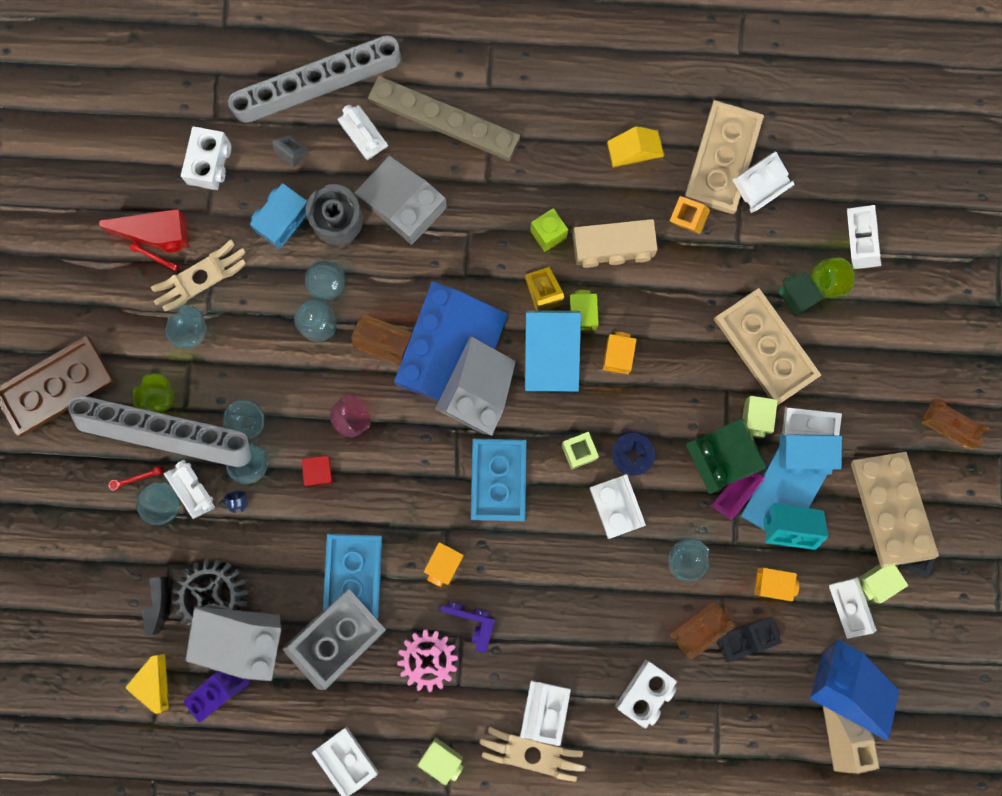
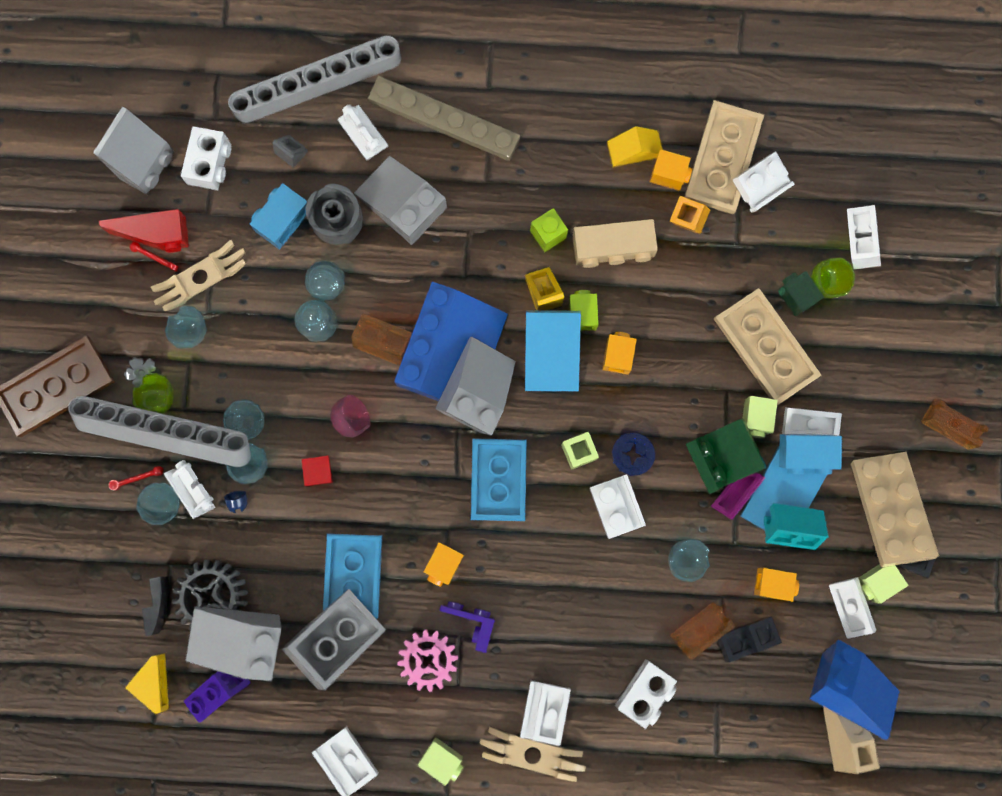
(134, 151): none -> light grey slope
(139, 369): none -> dark grey plant
(671, 170): none -> light orange brick

